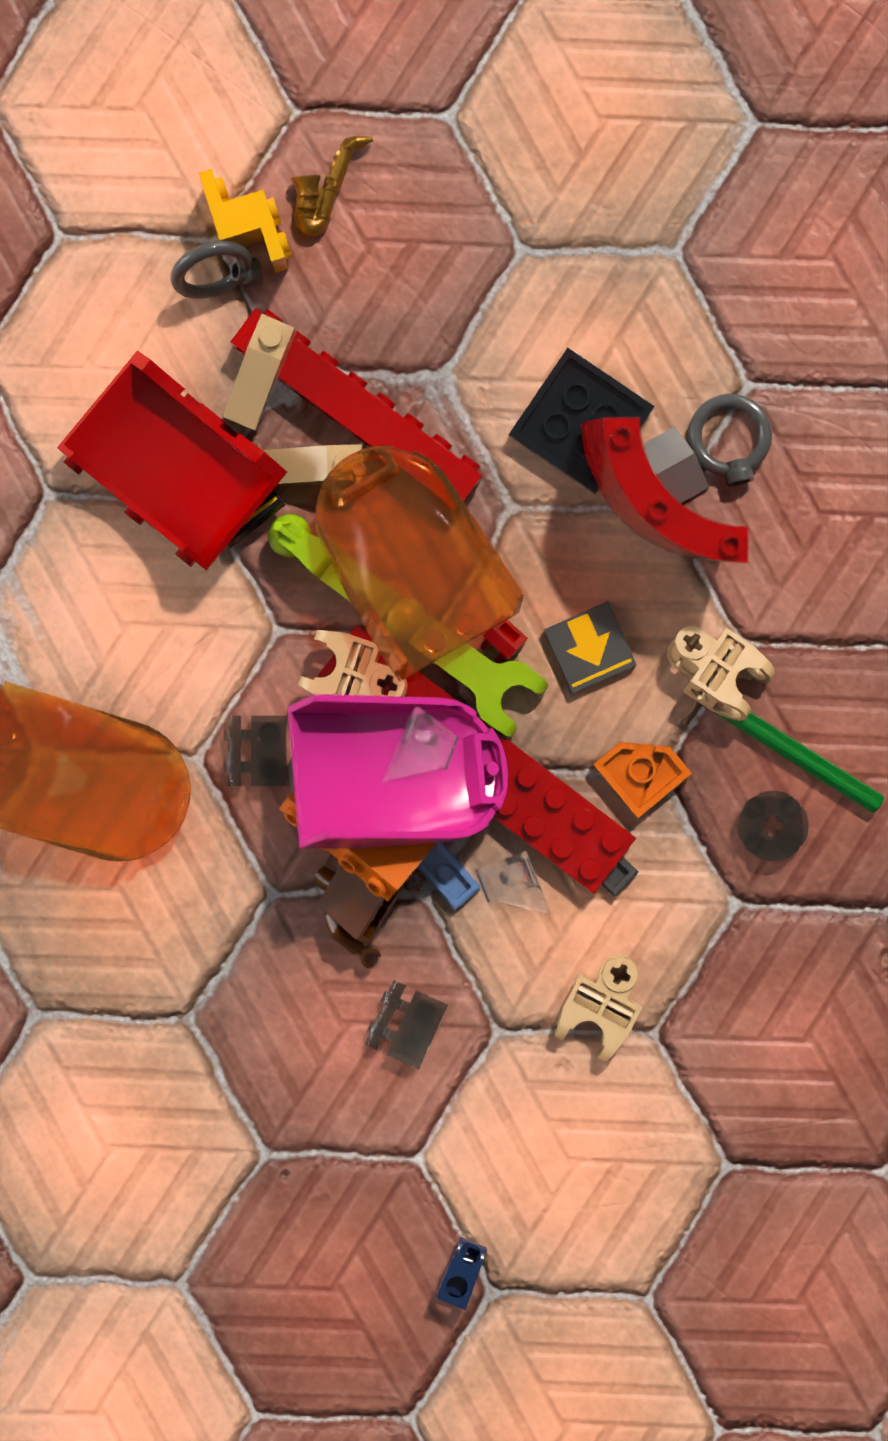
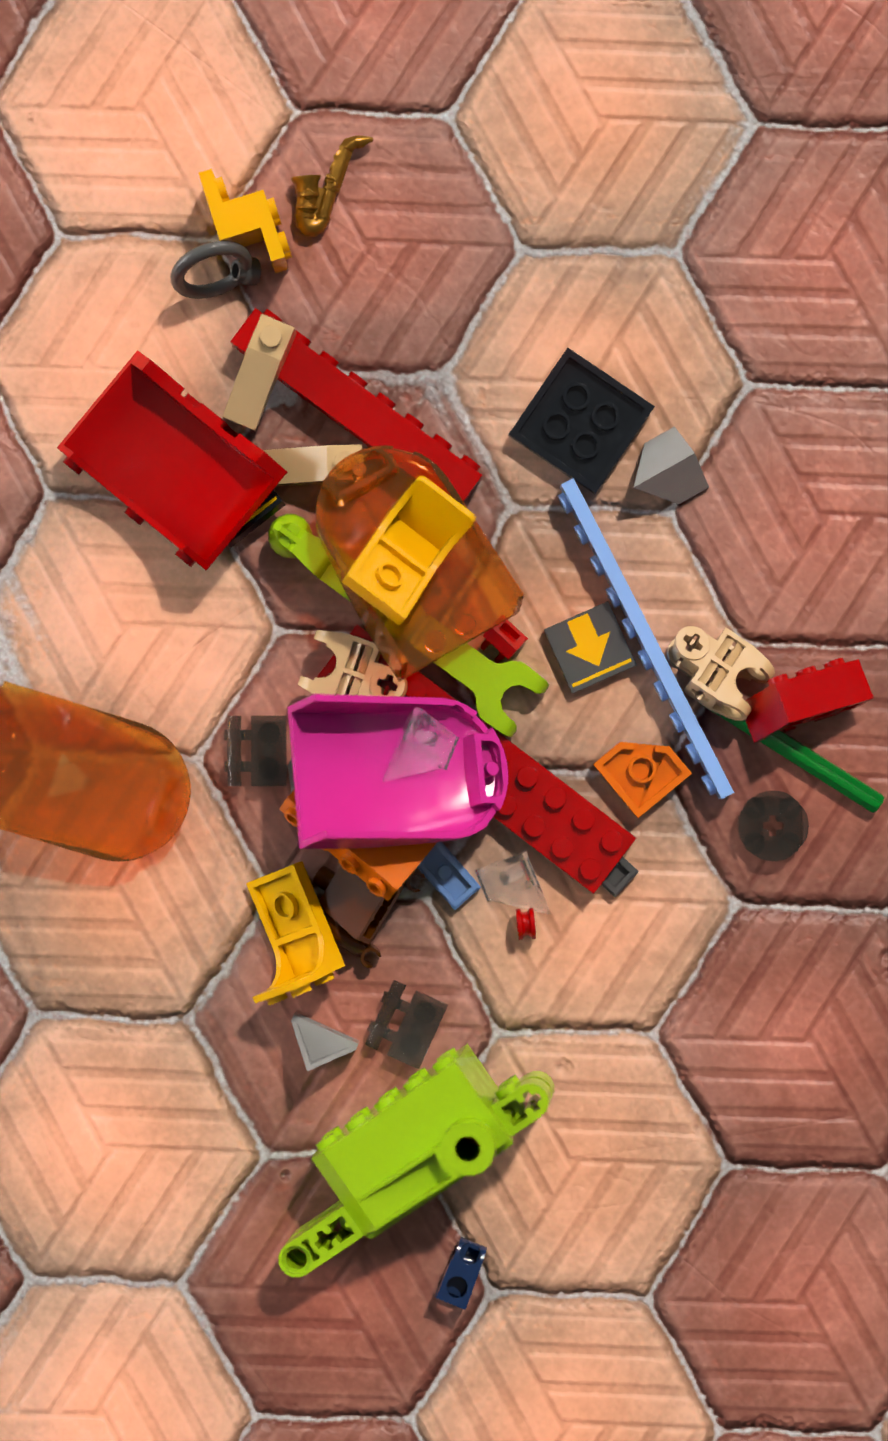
(296, 931): none -> yellow bracket
(319, 1042): none -> light grey slope
(408, 548): none -> yellow bracket
(412, 1150): none -> lime piece
(525, 924): none -> red bush
(613, 993): tan piece -> none
(642, 503): red panel -> none
(651, 653): none -> light blue plate
(739, 470): dark grey piece -> none
(807, 697): none -> red wedge

